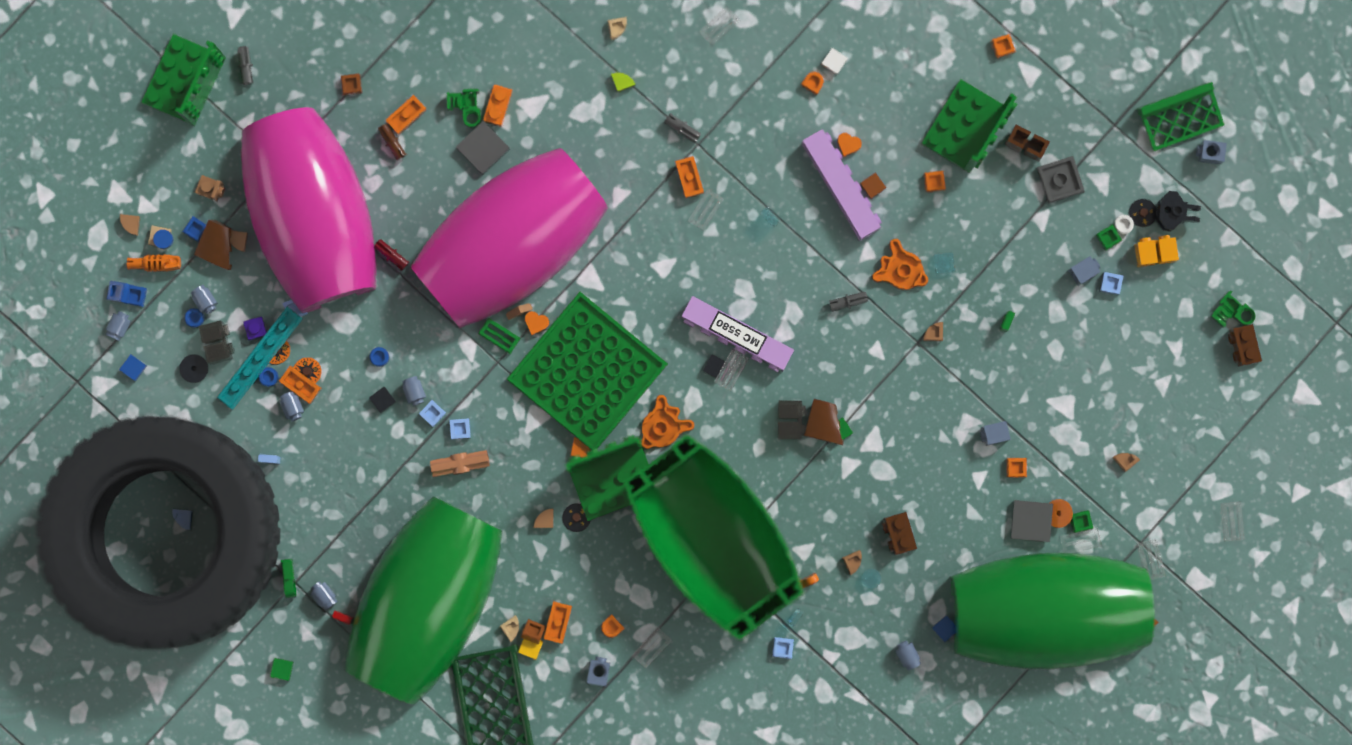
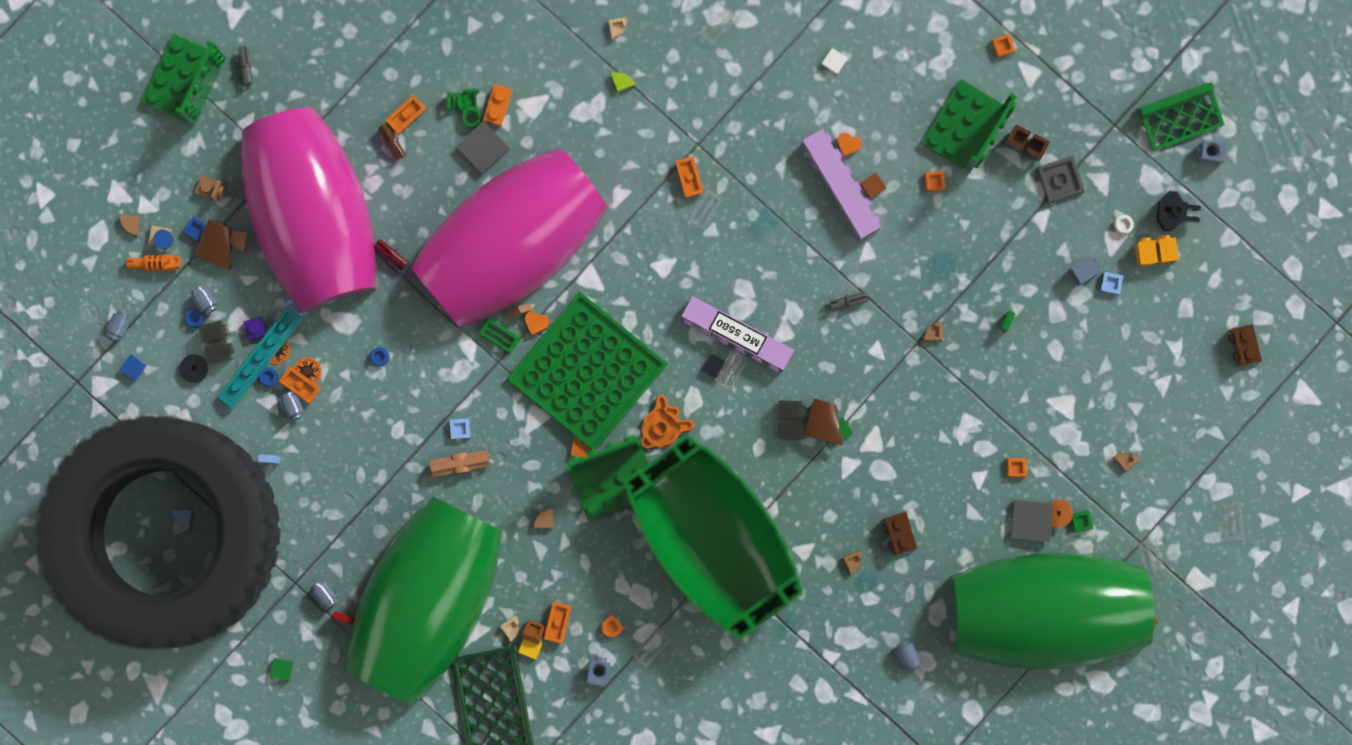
(117, 291): blue tile -> none
(136, 296): blue tile -> none
(288, 578): green piece -> none
(351, 84): dark orange tile -> none
(382, 399): black tile -> none
(413, 391): sand blue brick -> none
(432, 413): light blue tile -> none
(575, 518): piece -> none
(682, 128): dark grey axle -> none
(783, 647): light blue tile -> none
(809, 580): orange tile -> none
(813, 82): orange tile -> none
(902, 269): orange tile -> none
(945, 628): blue tile -> none
(995, 433): sand blue brick -> none
(1108, 237): green tile -> none
(1143, 212): piece -> none
(1230, 307): green piece -> none

